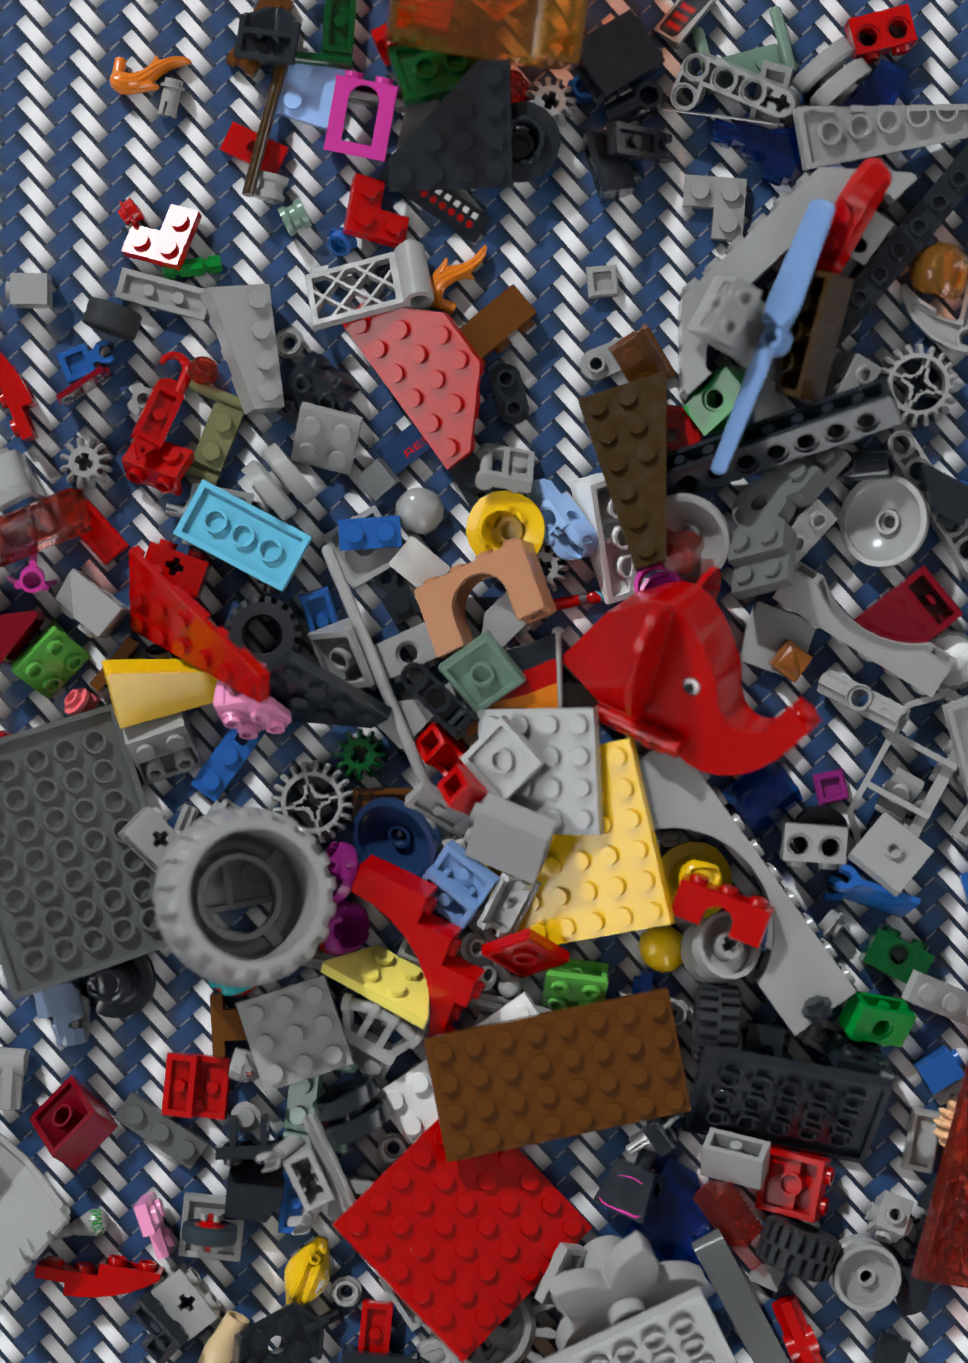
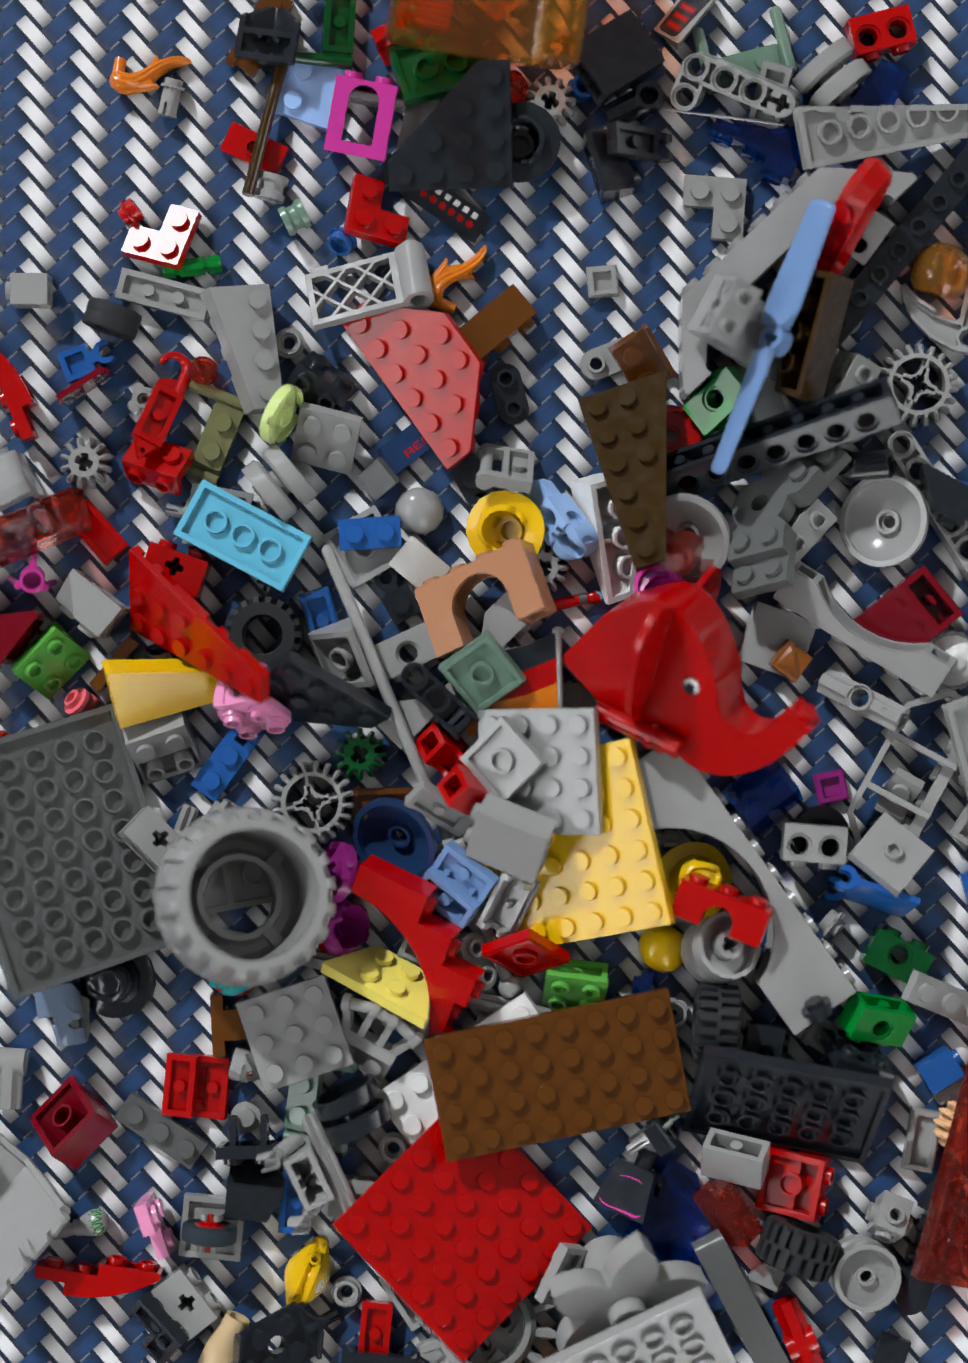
(280, 415): none -> yellowish green tile

